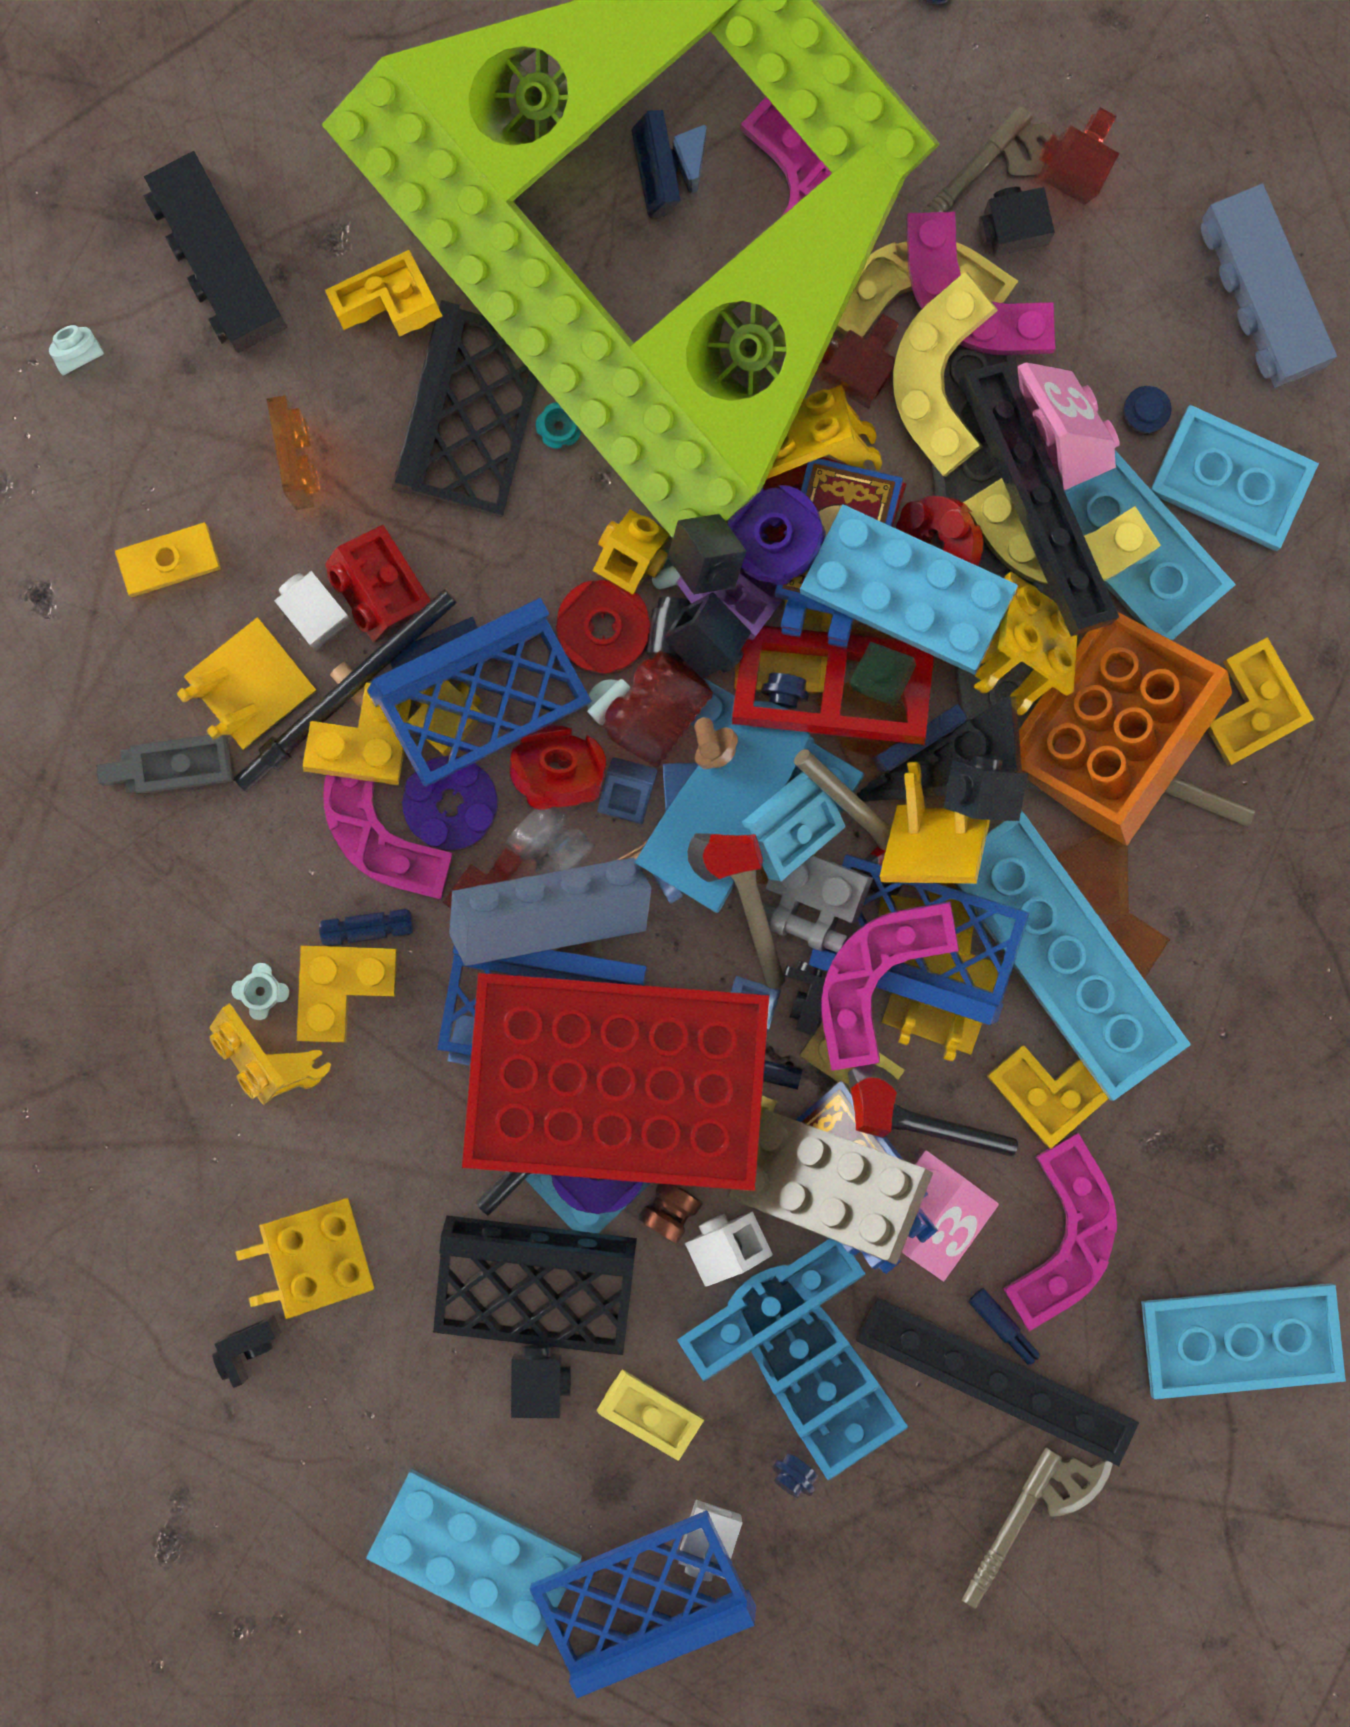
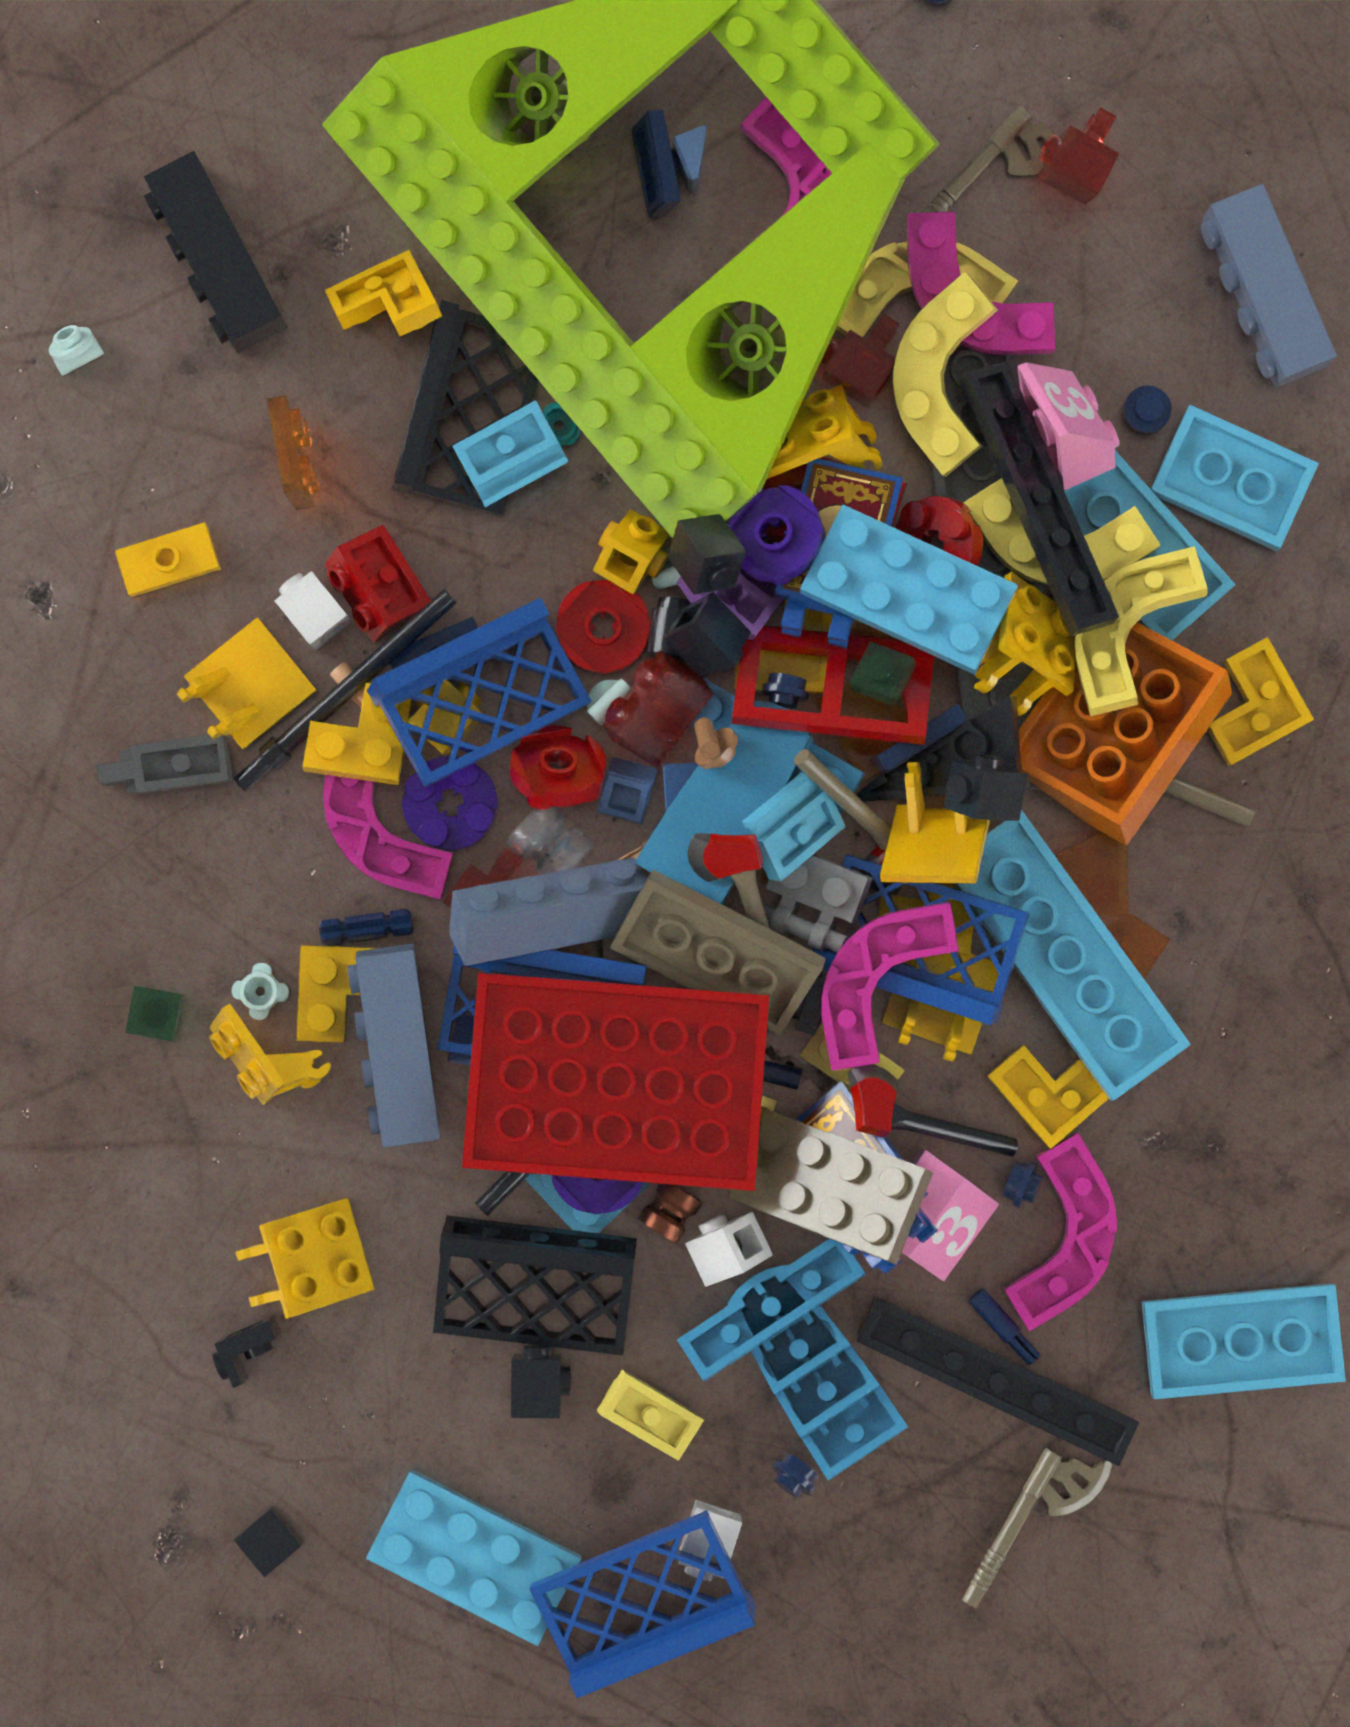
(154, 1013): none -> clear green plate
(268, 1541): none -> black tile
(396, 1045): none -> sand blue brick
(510, 453): none -> medium azure plate
(715, 948): none -> dark tan plate
(1016, 220): black brick -> none
(1022, 1184): none -> dark blue plate
(1135, 592): none -> light yellow plate

